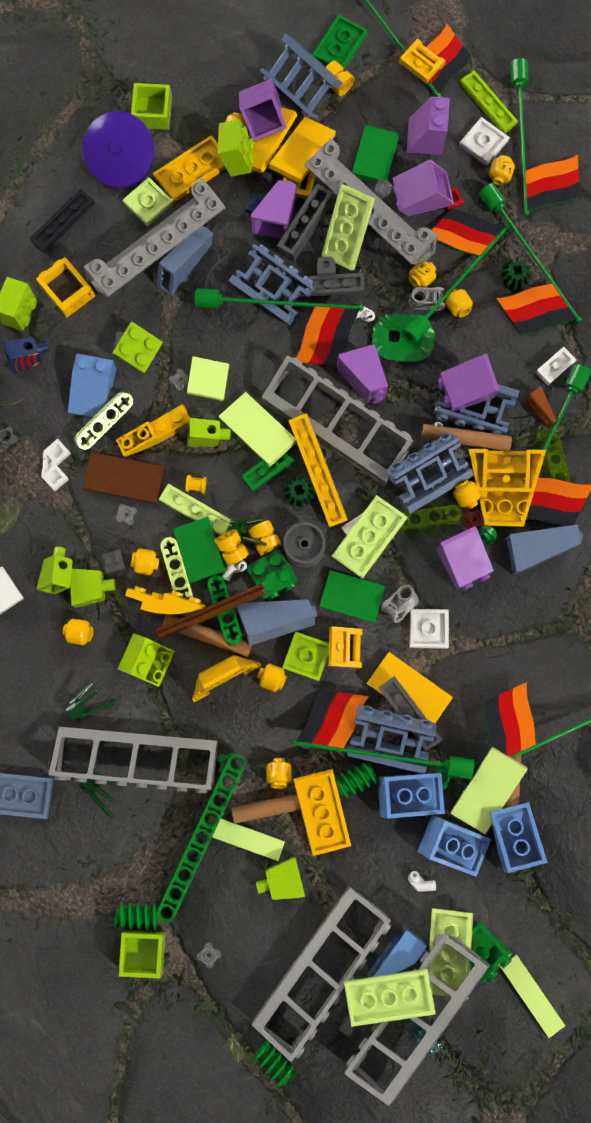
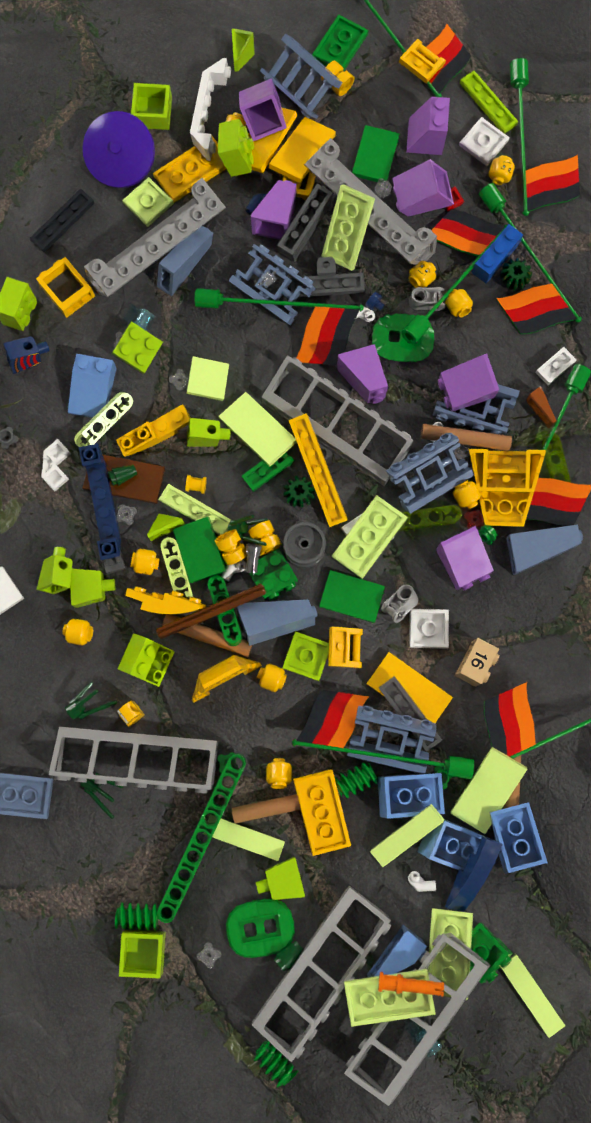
(104, 508): none -> dark blue slope
(121, 474): none -> dark green cone
(130, 713): none -> yellow leg
(144, 318): none -> clear light blue bush
(163, 525): none -> lime slope
(214, 75): none -> white slope
(242, 47): none -> lime slope
(252, 552): none -> dark grey pin
(263, 943): none -> green piece
(268, 279): none -> clear plate
(288, 956): none -> dark green cone
(374, 301): none -> dark blue tile
(400, 984): none -> orange pin
(407, 835): none -> yellowish green tile
(472, 878): none -> dark blue slope
(477, 662): none -> tan brick
(497, 253): none -> blue brick

